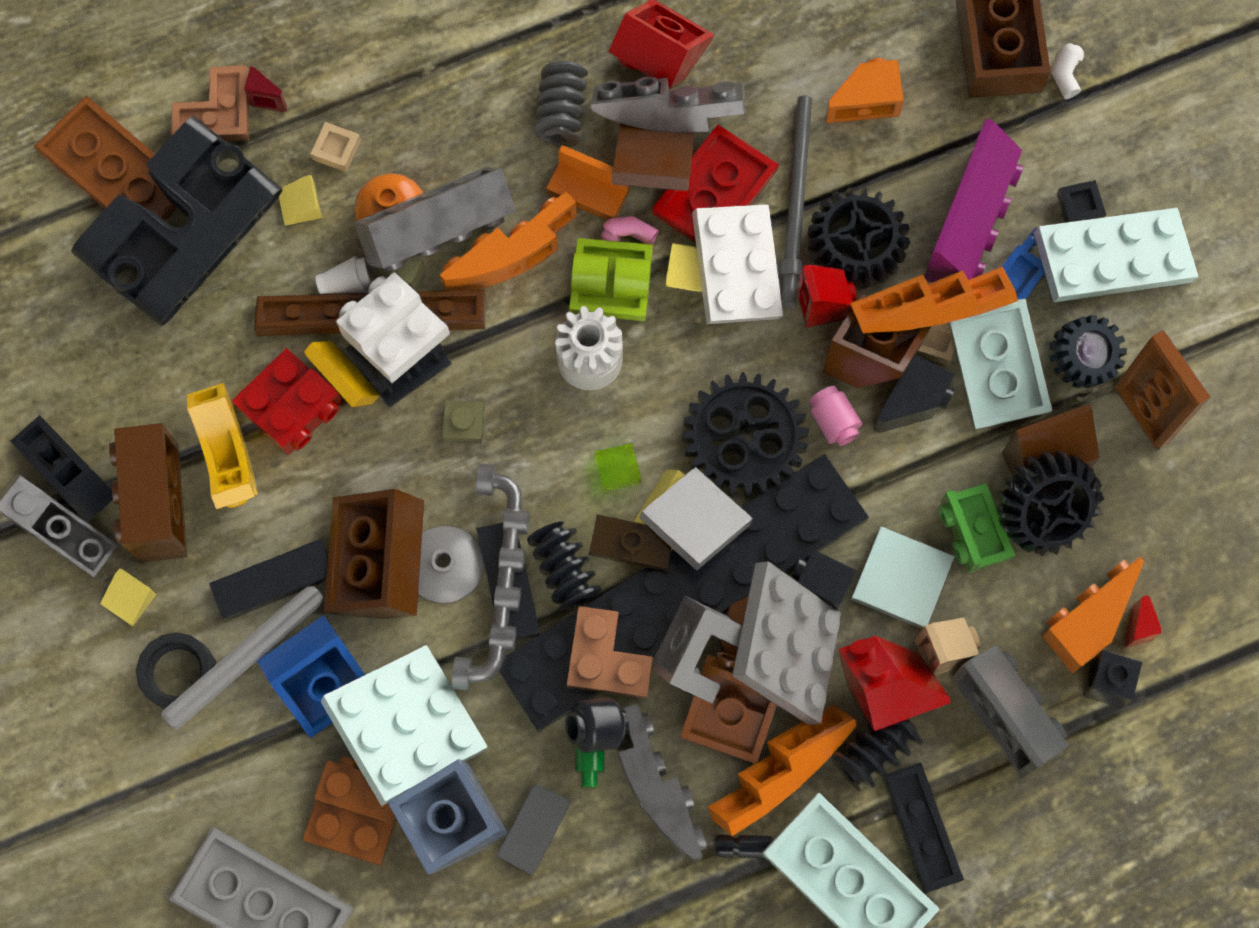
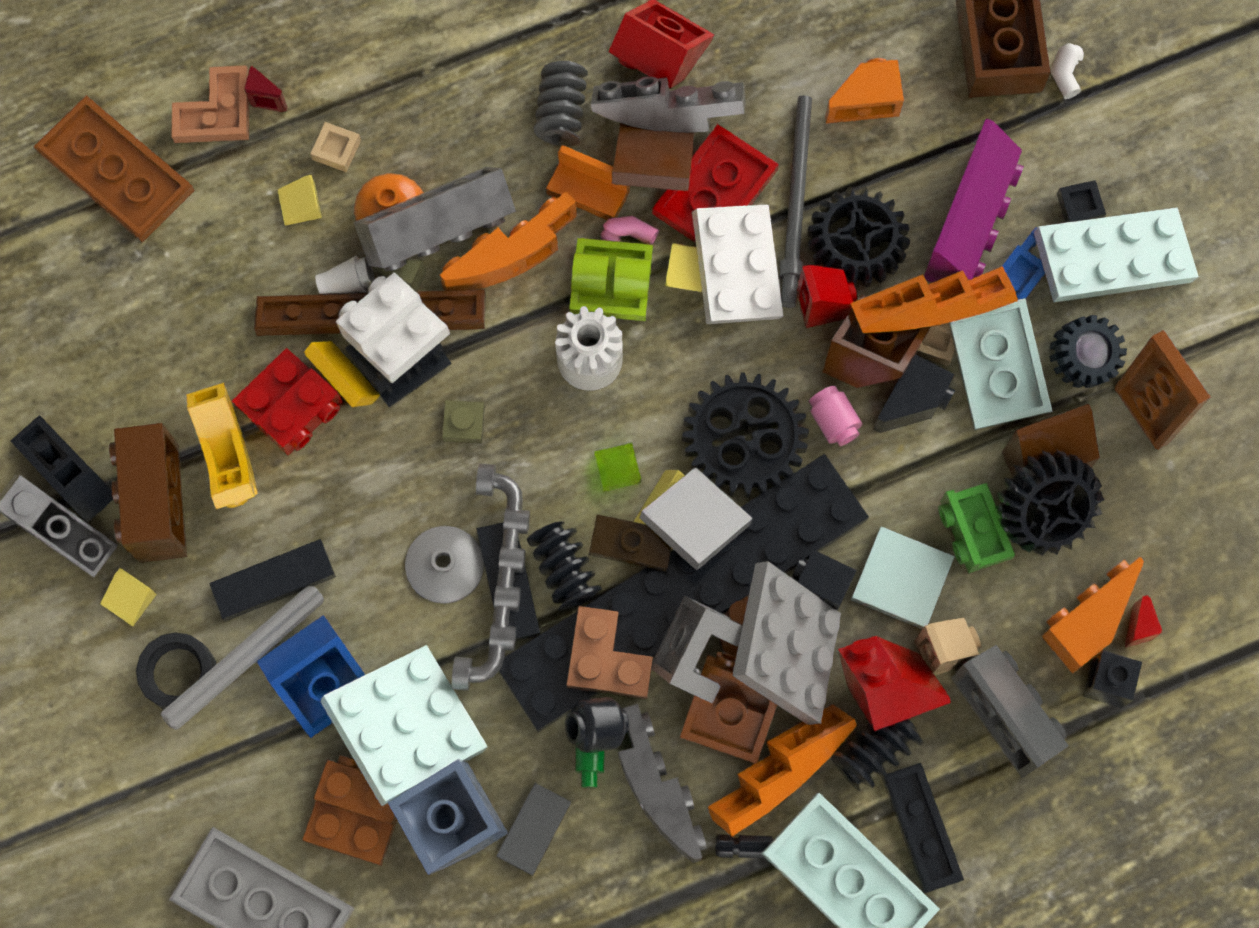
(180, 259): black connector -> none
(374, 555): reddish brown slope -> none

